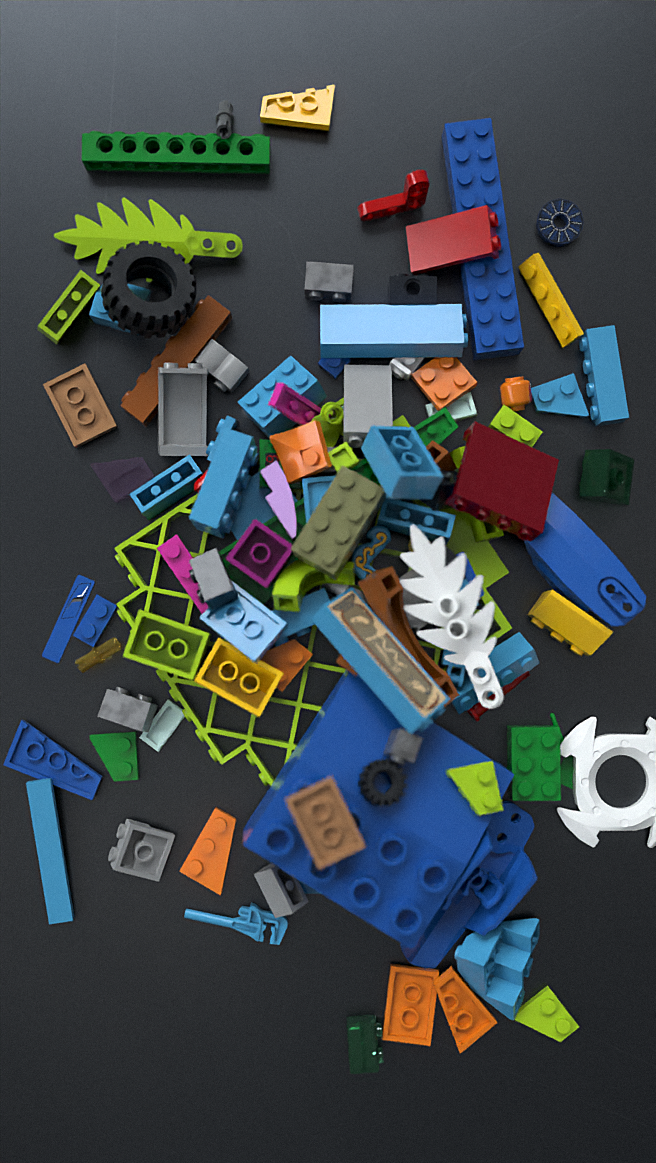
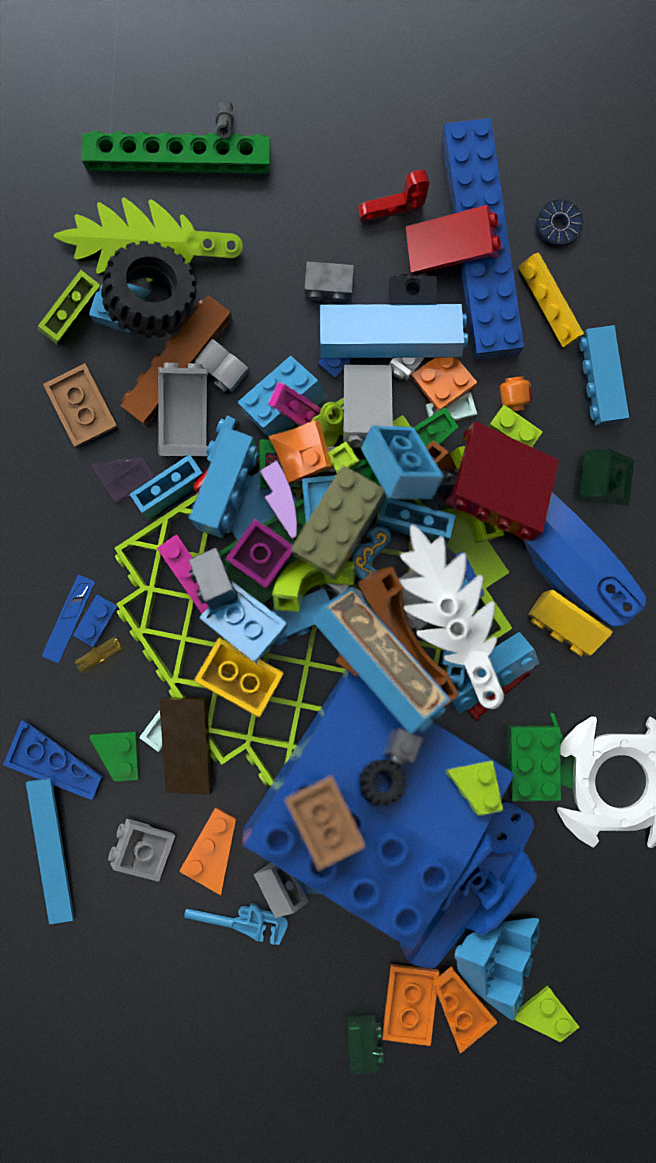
(128, 710): flat silver brick -> none
(167, 645): lime brick -> none
(186, 745): none -> dark brown tile
(288, 659): orange wing -> none
(299, 110): yellow wing -> none
(559, 397): dark azure wing -> none

